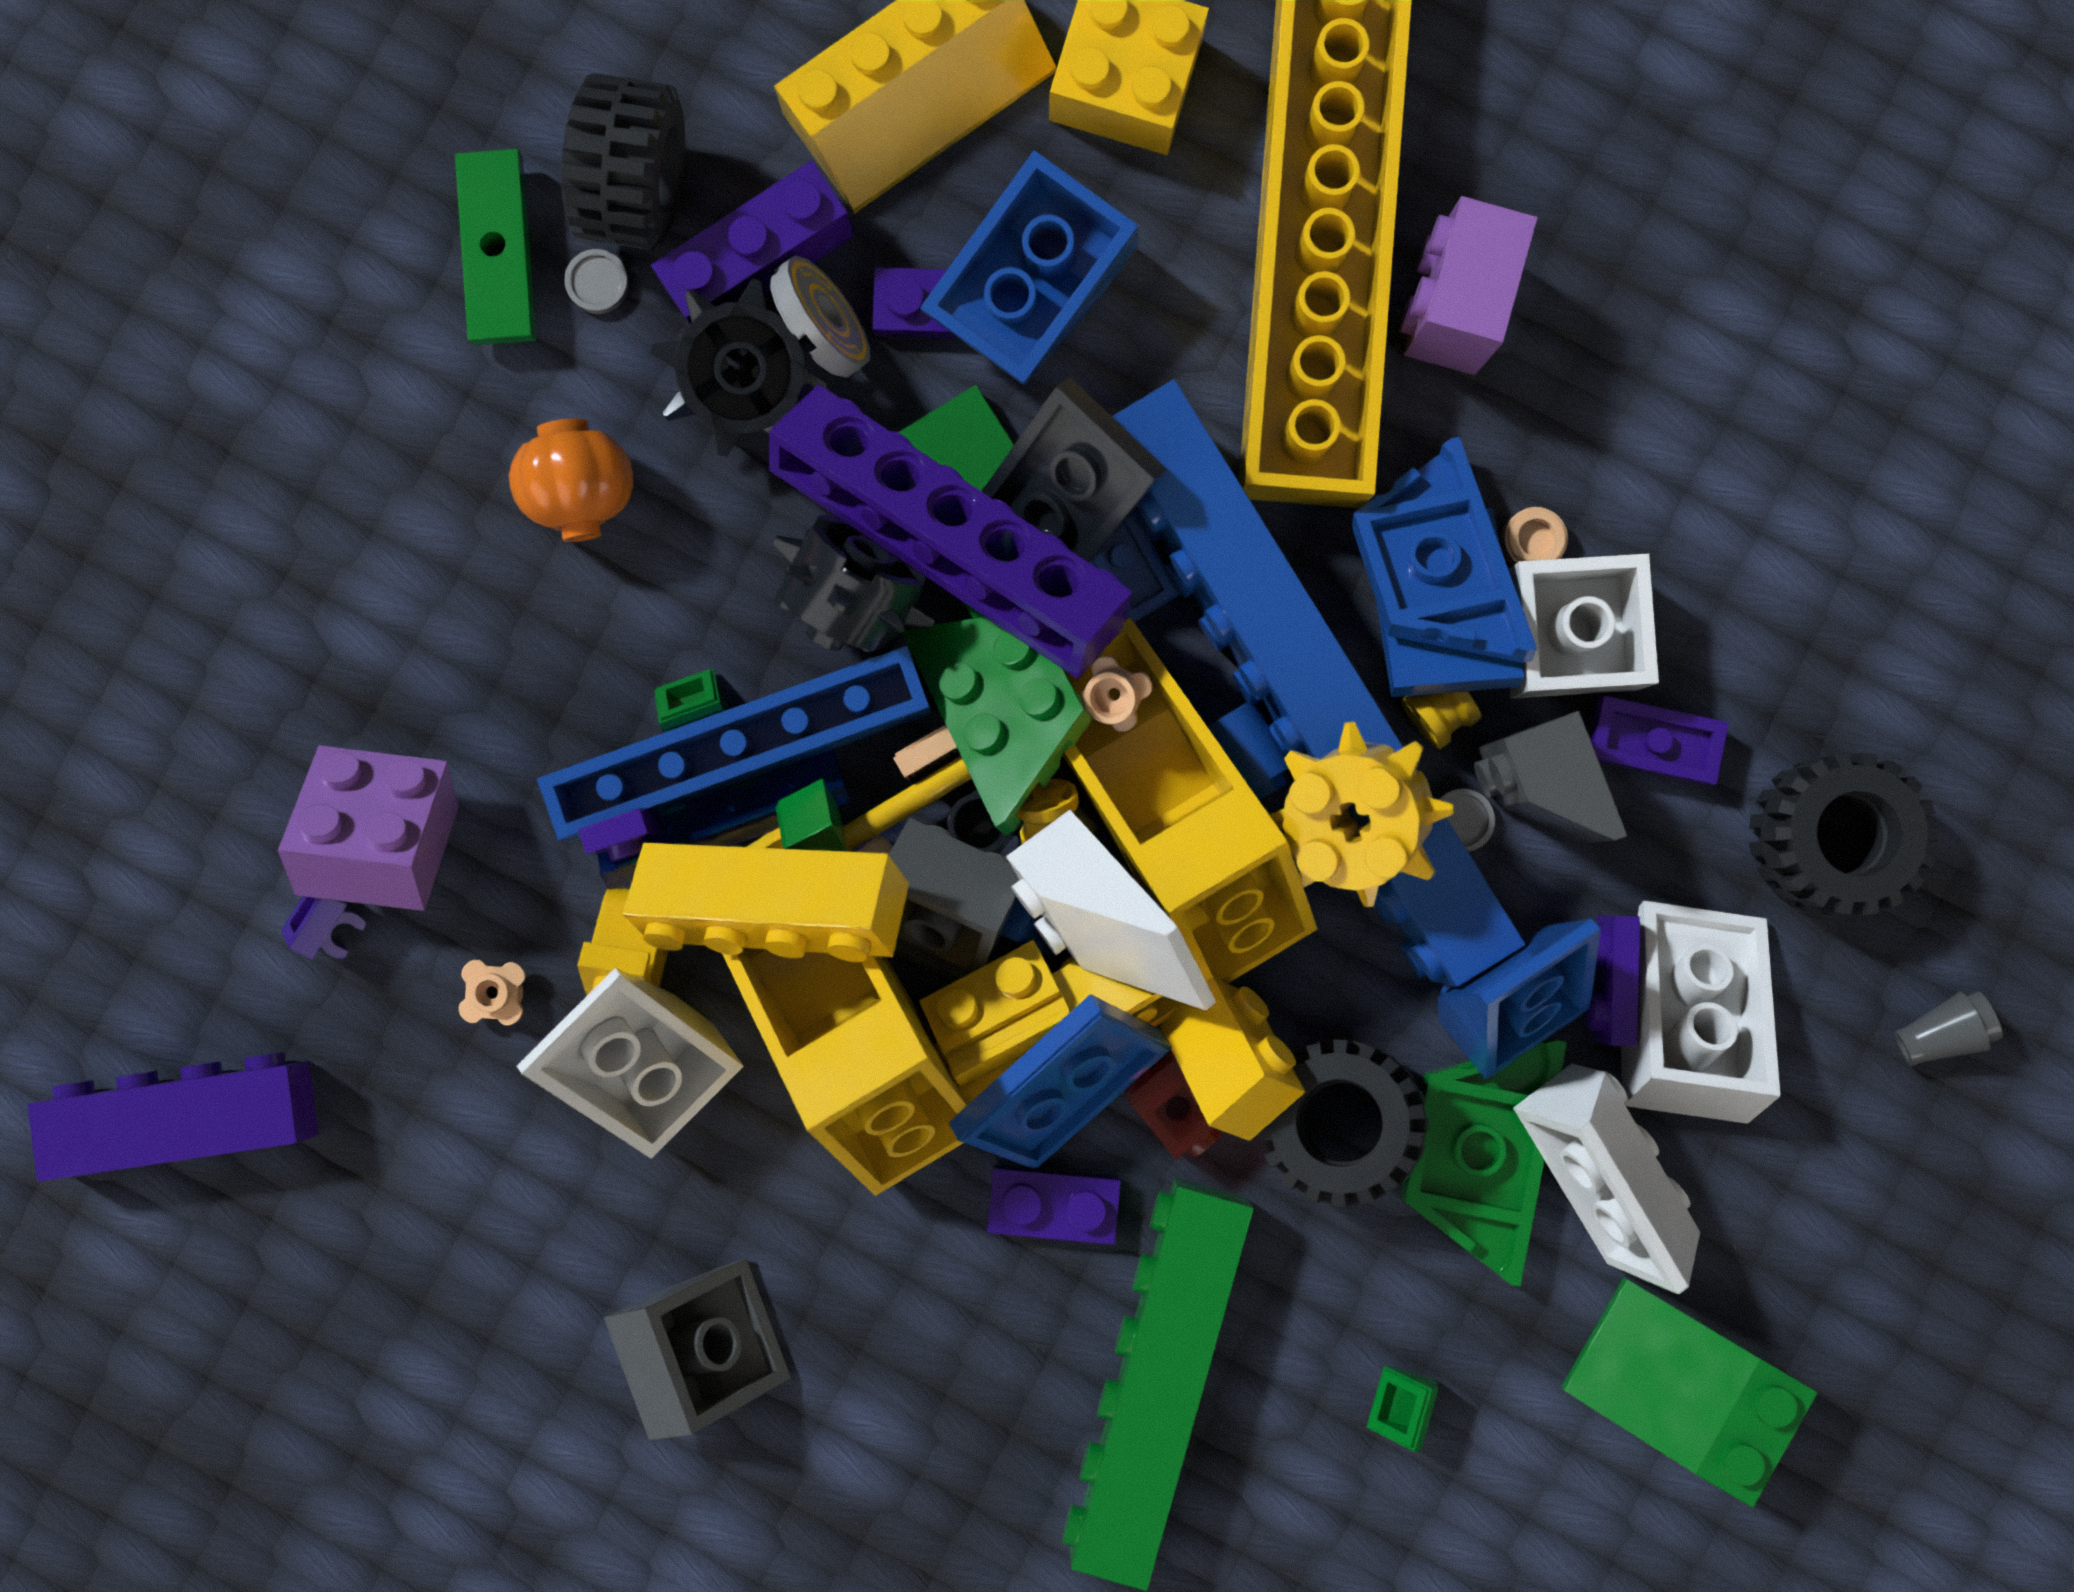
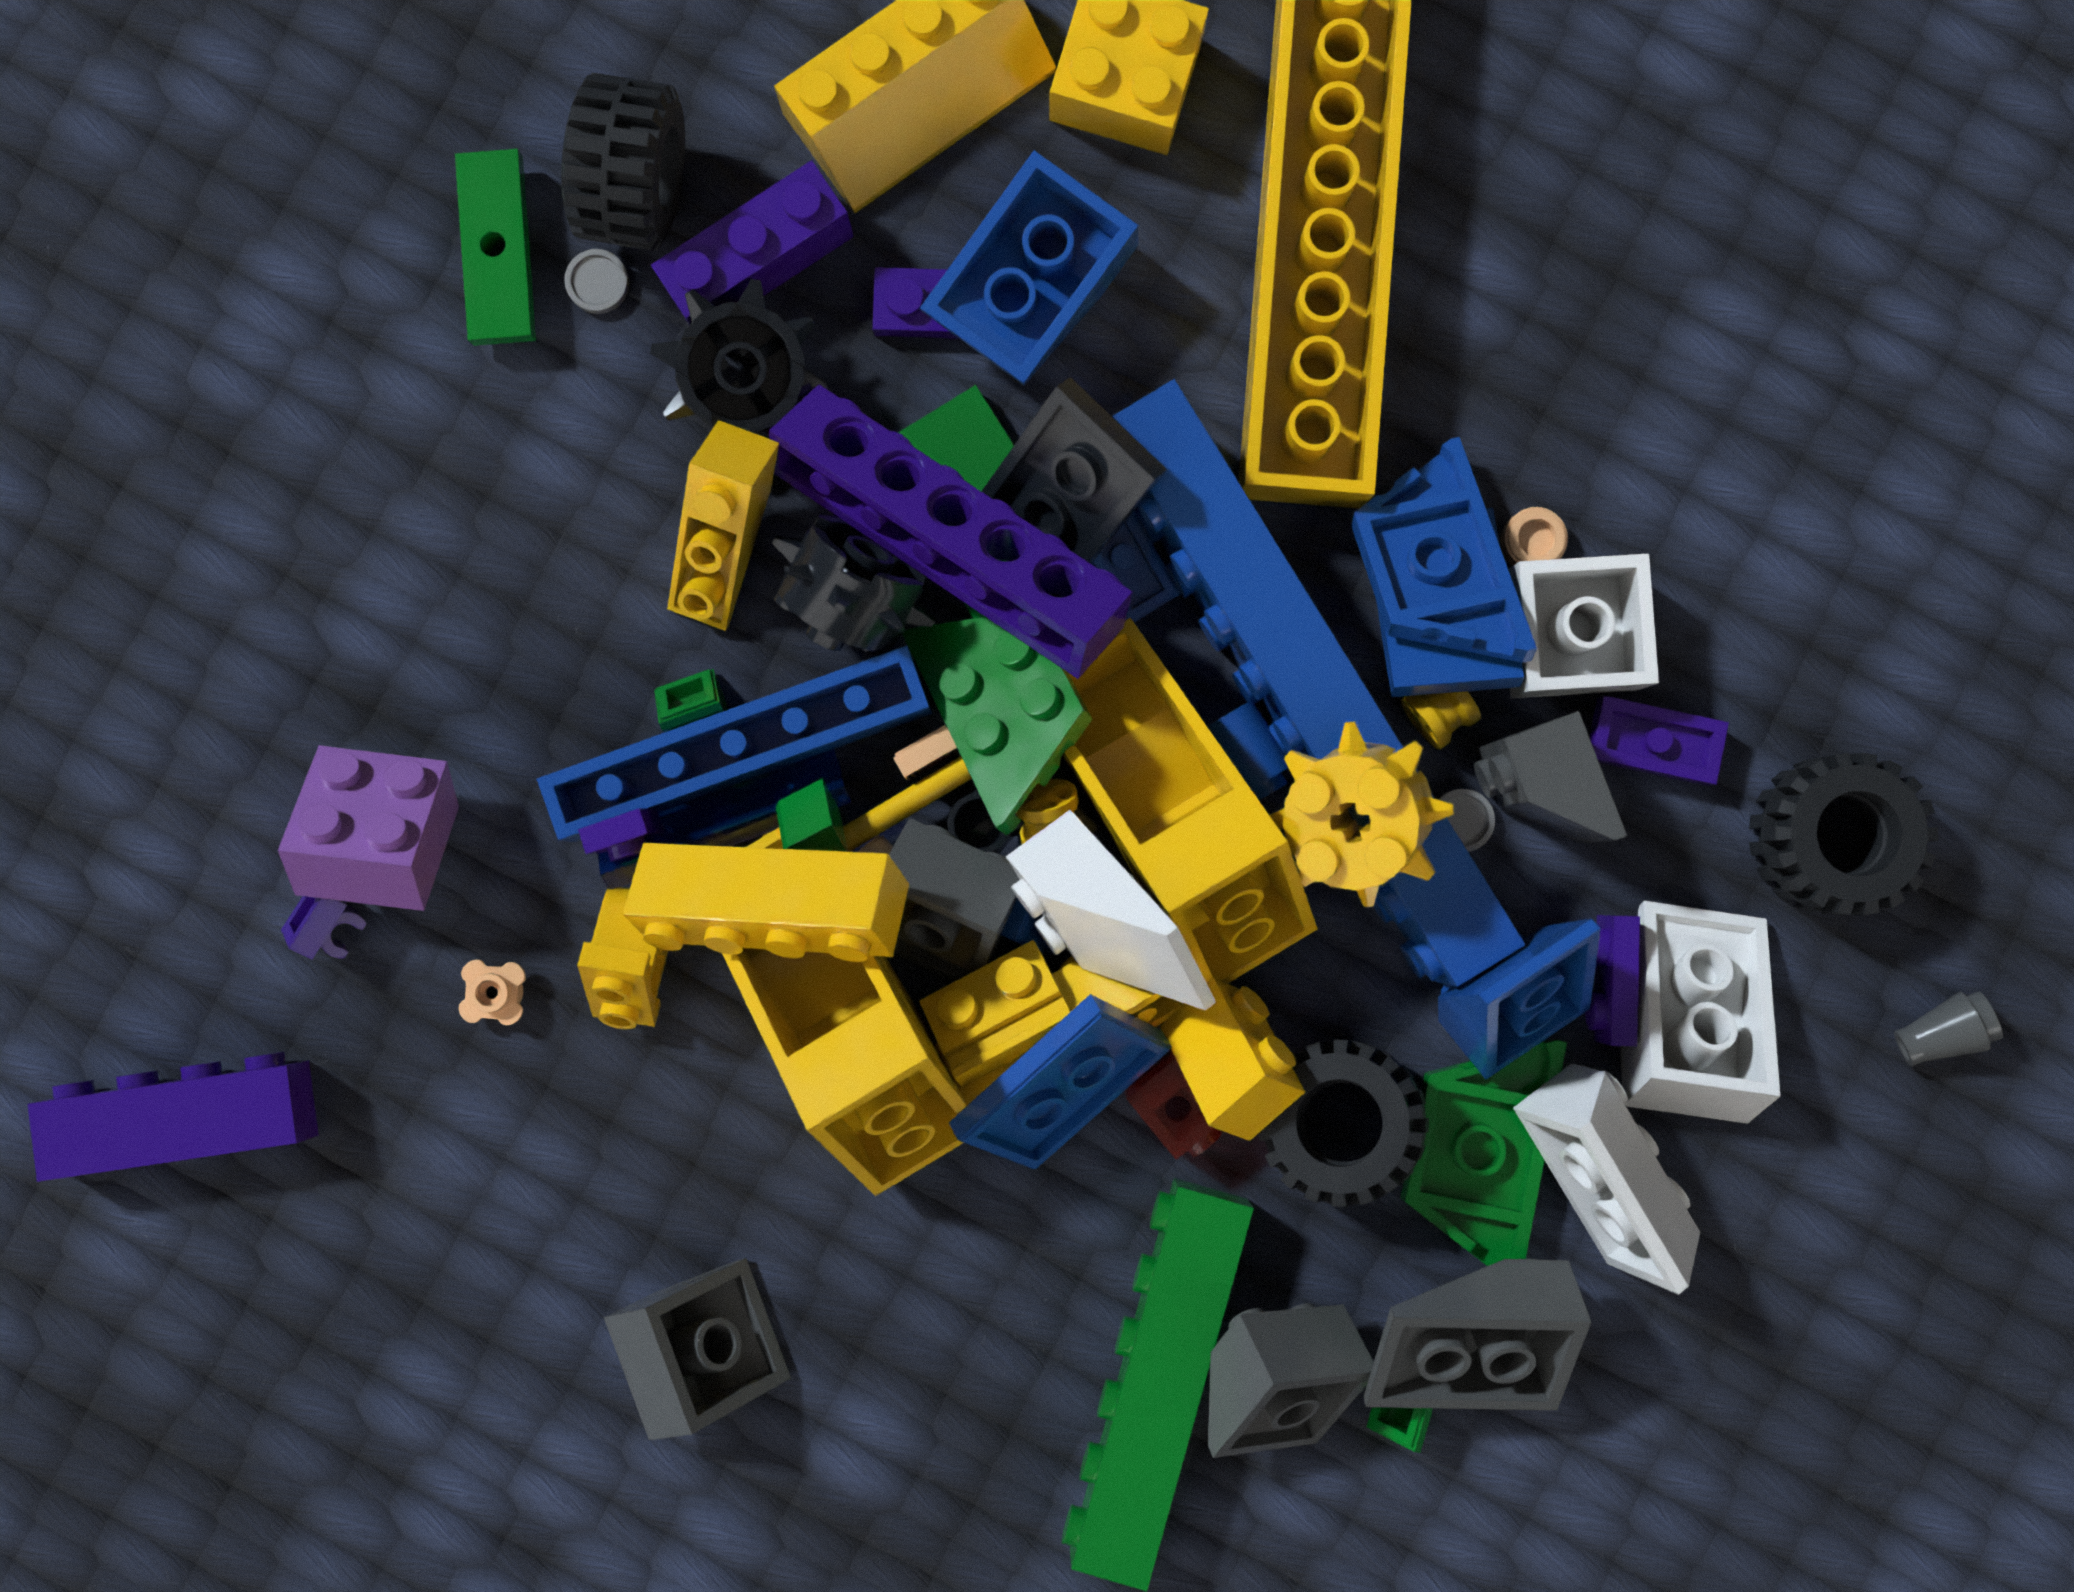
(571, 478): orange plant -> none
(633, 1061): white slope -> none
(720, 522): none -> yellow slope
(818, 309): light grey tile -> none
(1054, 1205): dark purple plate -> none
(1132, 688): light nougat plate -> none
(1283, 1378): none -> dark grey slope
(1468, 285): medium lavender brick -> none
(1483, 1341): none -> dark grey slope
(1689, 1392): green slope -> none

